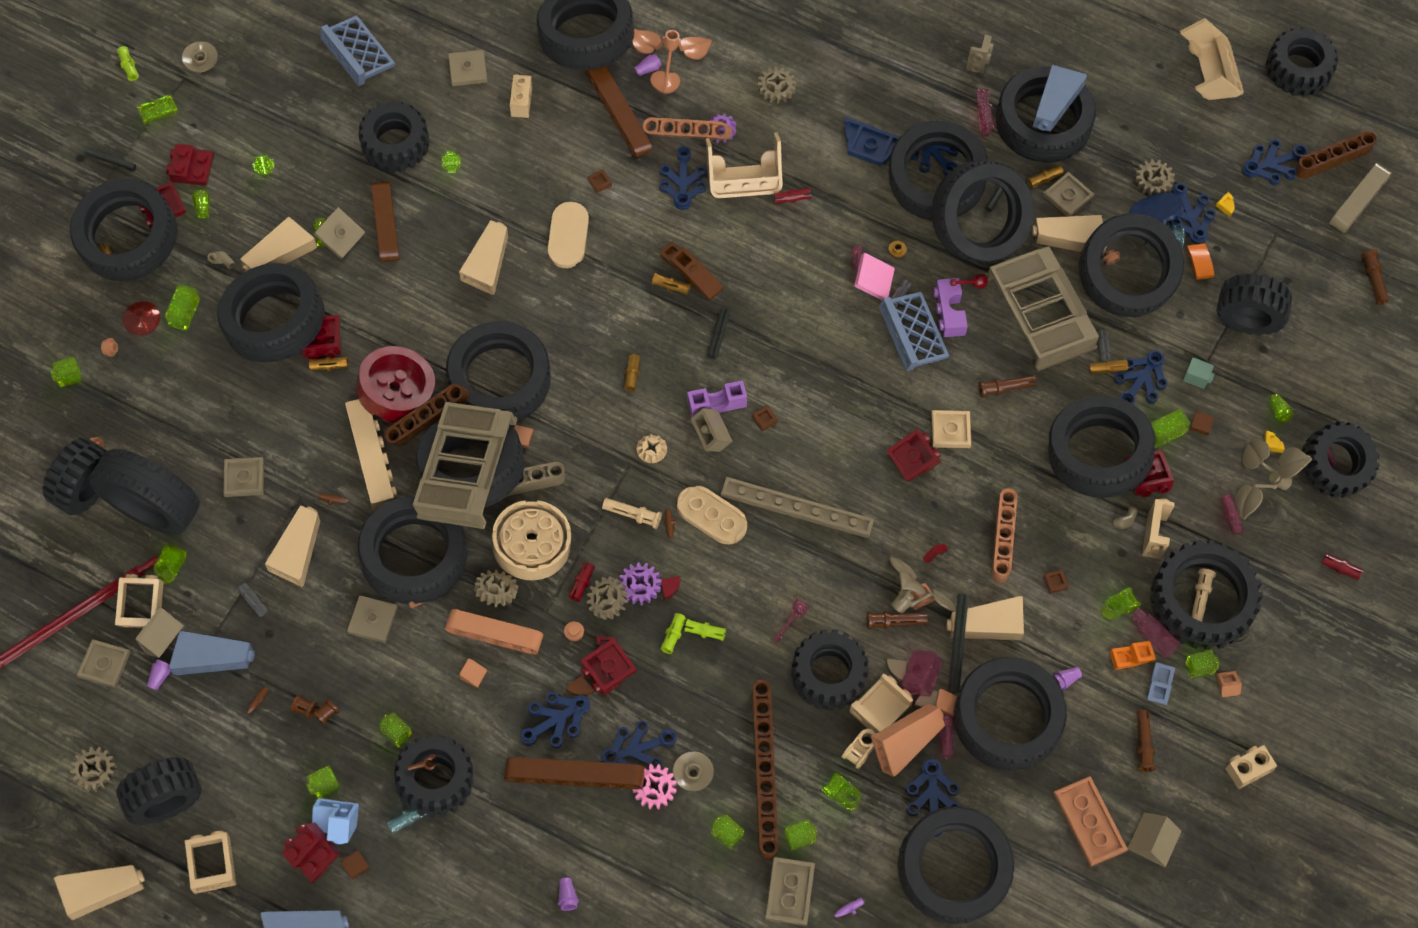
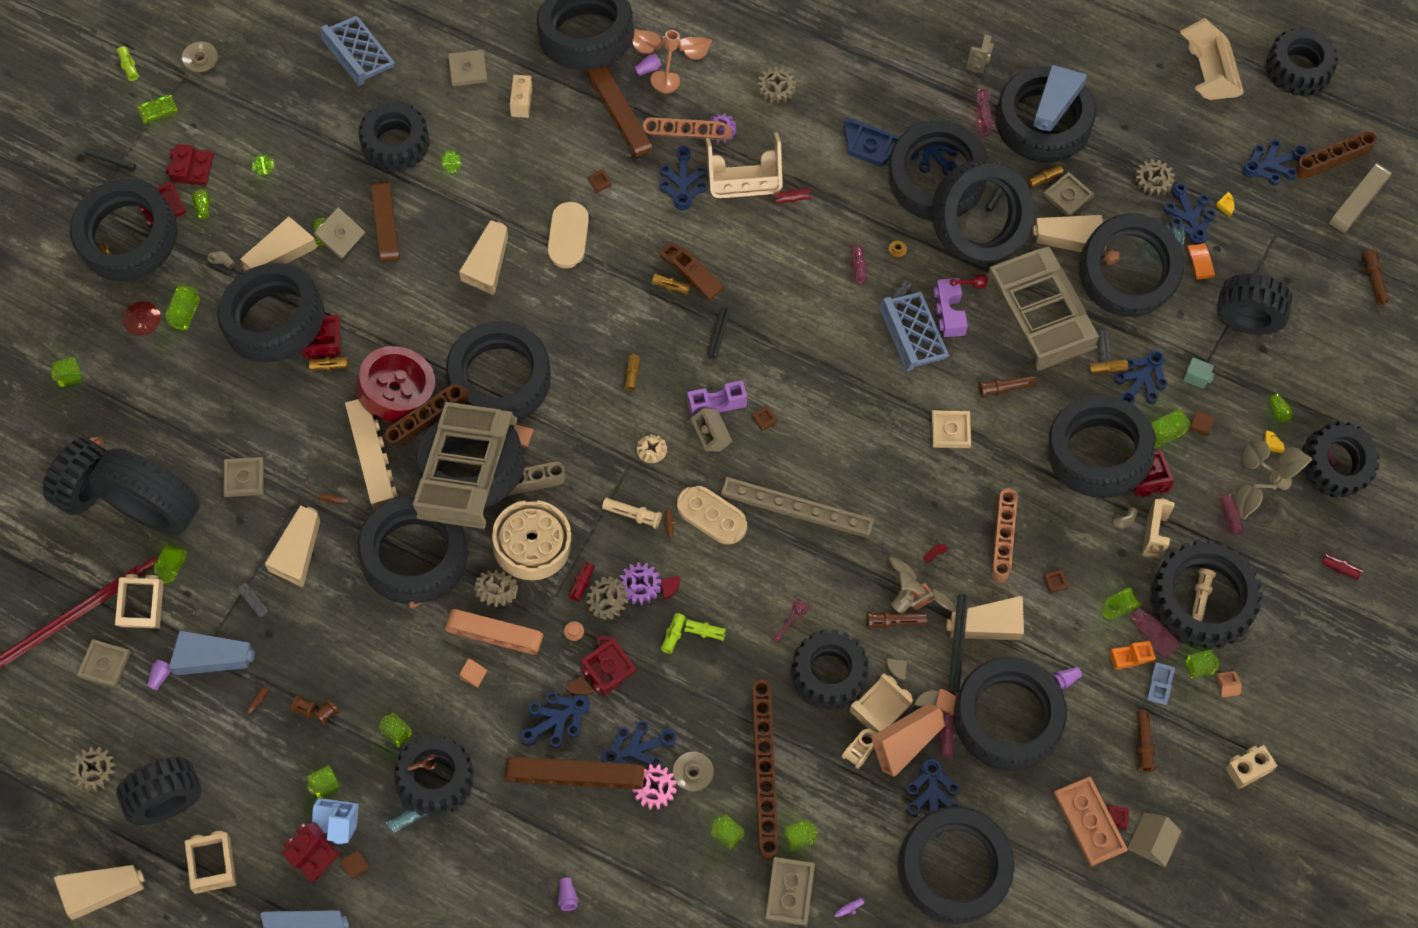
(109, 347): nougat plate -> none
(158, 633): dark tan slope -> none
(372, 619): dark tan plate -> none
(839, 789): clear neon green piece -> none
(874, 276): bright pink tile -> none
(914, 455): dark red plate -> none
(922, 673): clear pink brick -> none
(1119, 816): none -> dark red tile
(1160, 206): dark blue tile -> none

